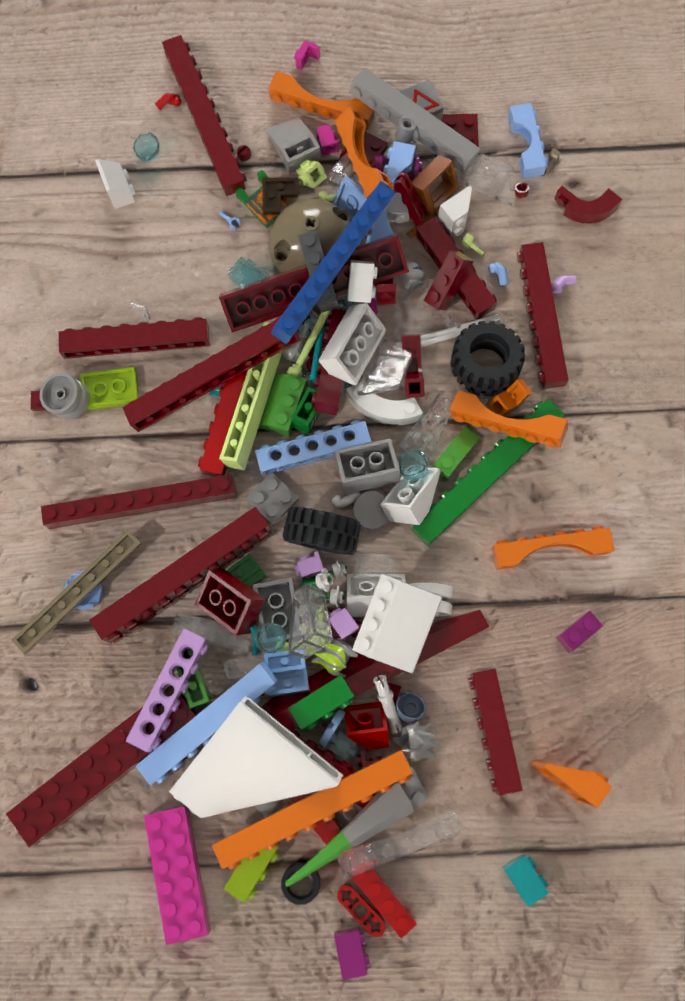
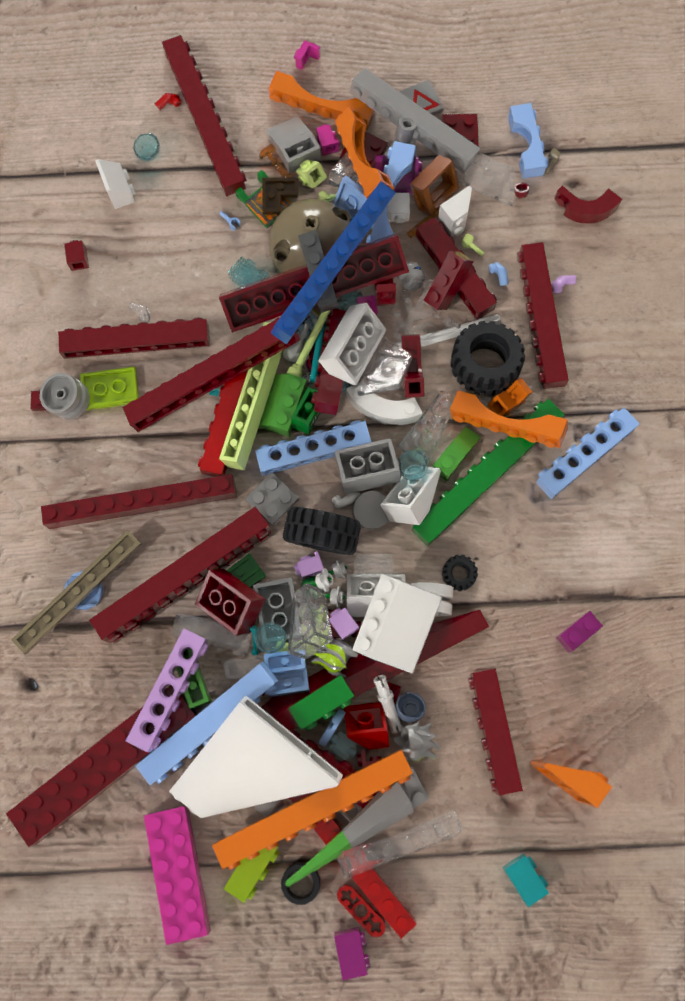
(76, 255): none -> dark red brick
(246, 154): dark red hinge -> none
(267, 152): none -> clear orange piece
(361, 281): white brick -> none
(410, 198): dark red plate -> none
(467, 564): none -> black tyre
(592, 543): orange arch -> none
(621, 419): none -> light blue brick

